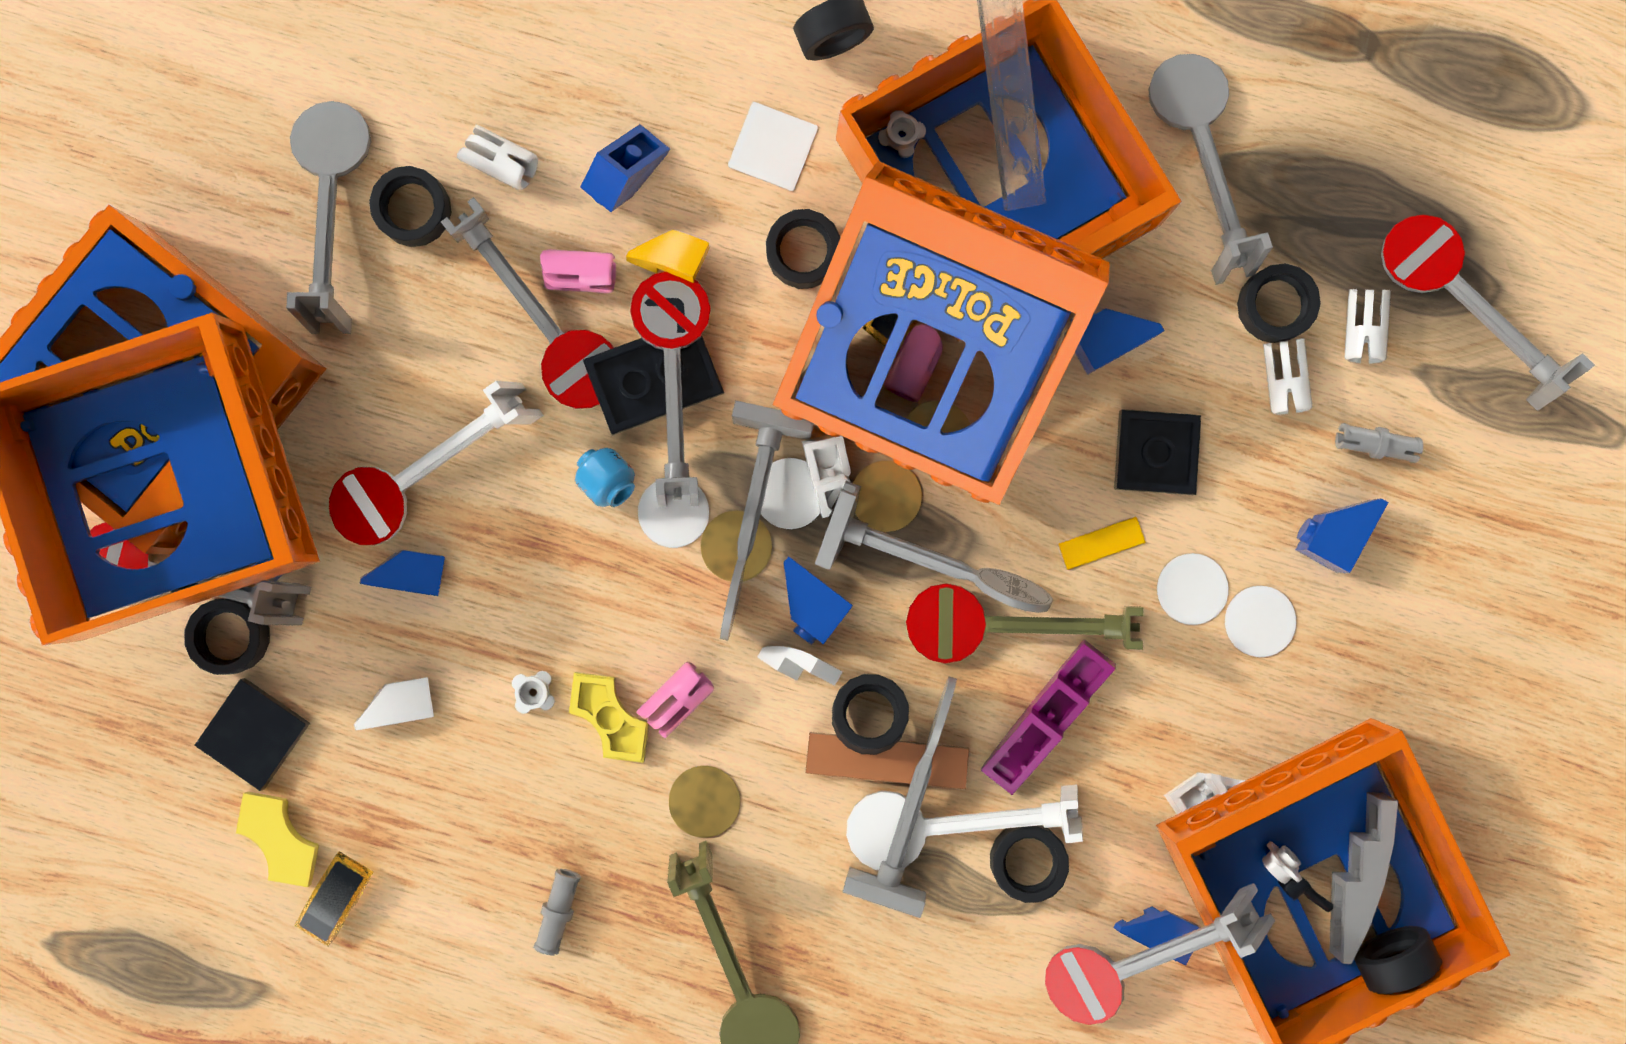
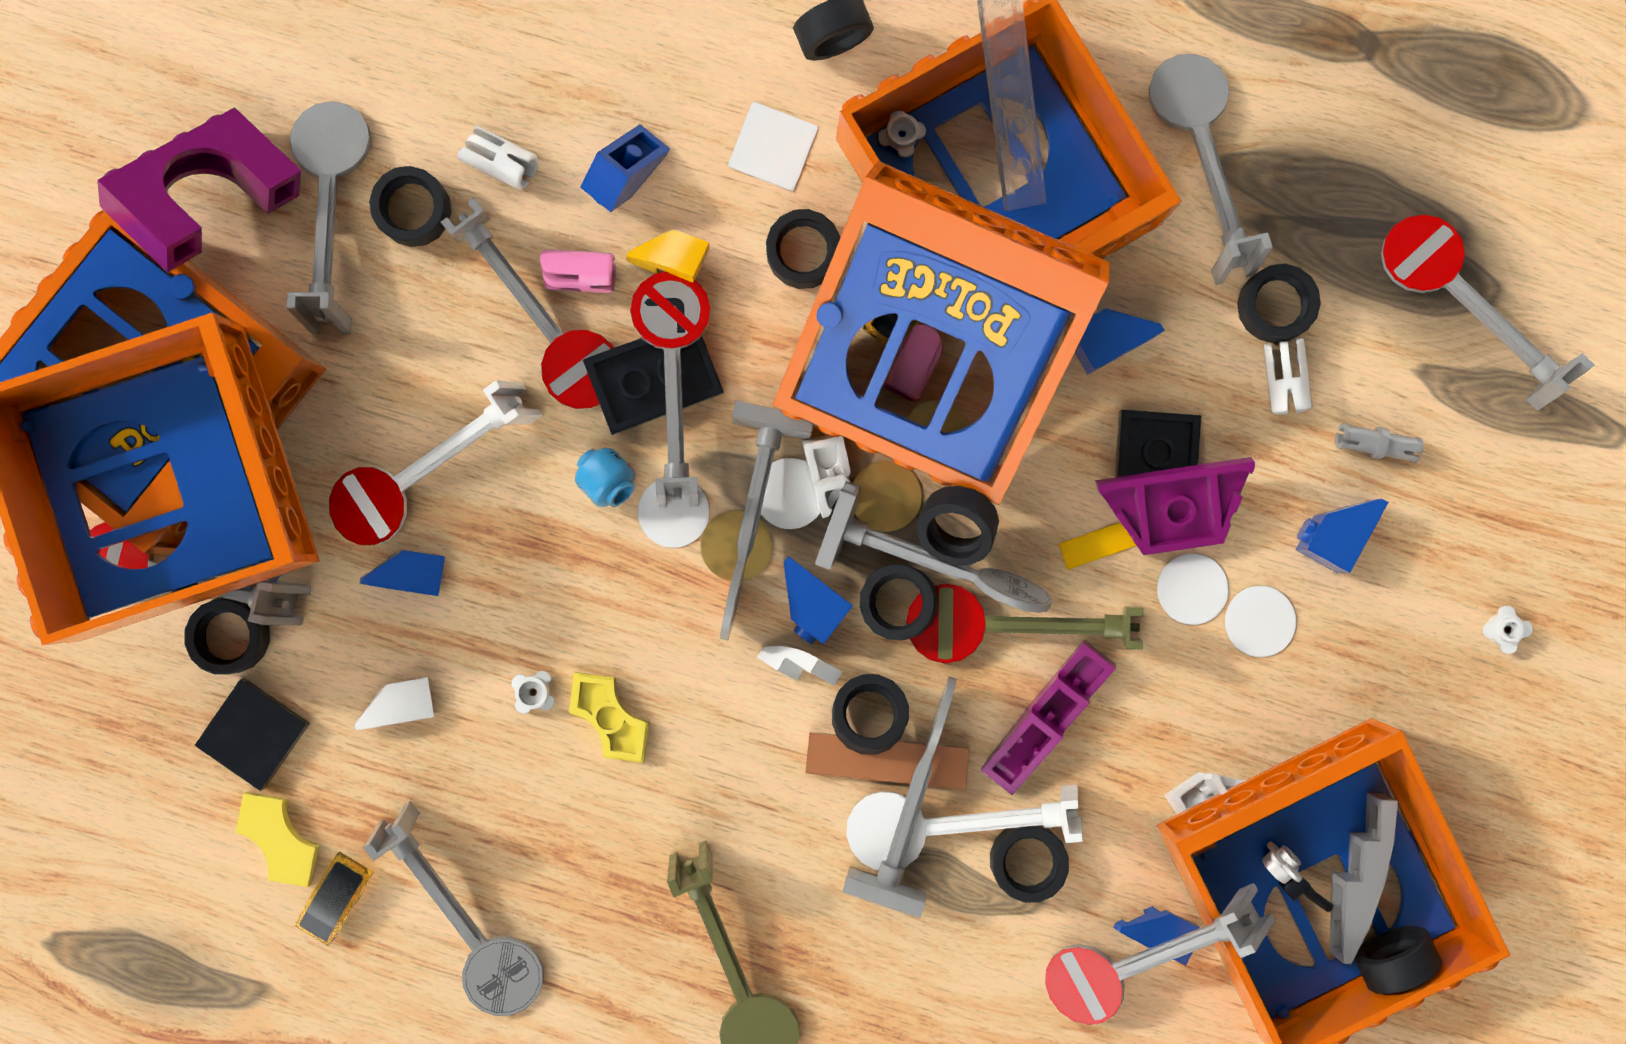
(221, 147): none -> magenta arch
(500, 972): none -> light grey piece
(557, 912): light grey pin -> none
(676, 699): bright pink arm -> none
(704, 801): pearl gold sticker -> none
(868, 602): none -> black tyre
(951, 548): none -> black tyre
(1178, 505): none -> magenta wing
(1373, 335): white arm -> none
(1495, 629): none -> white plate

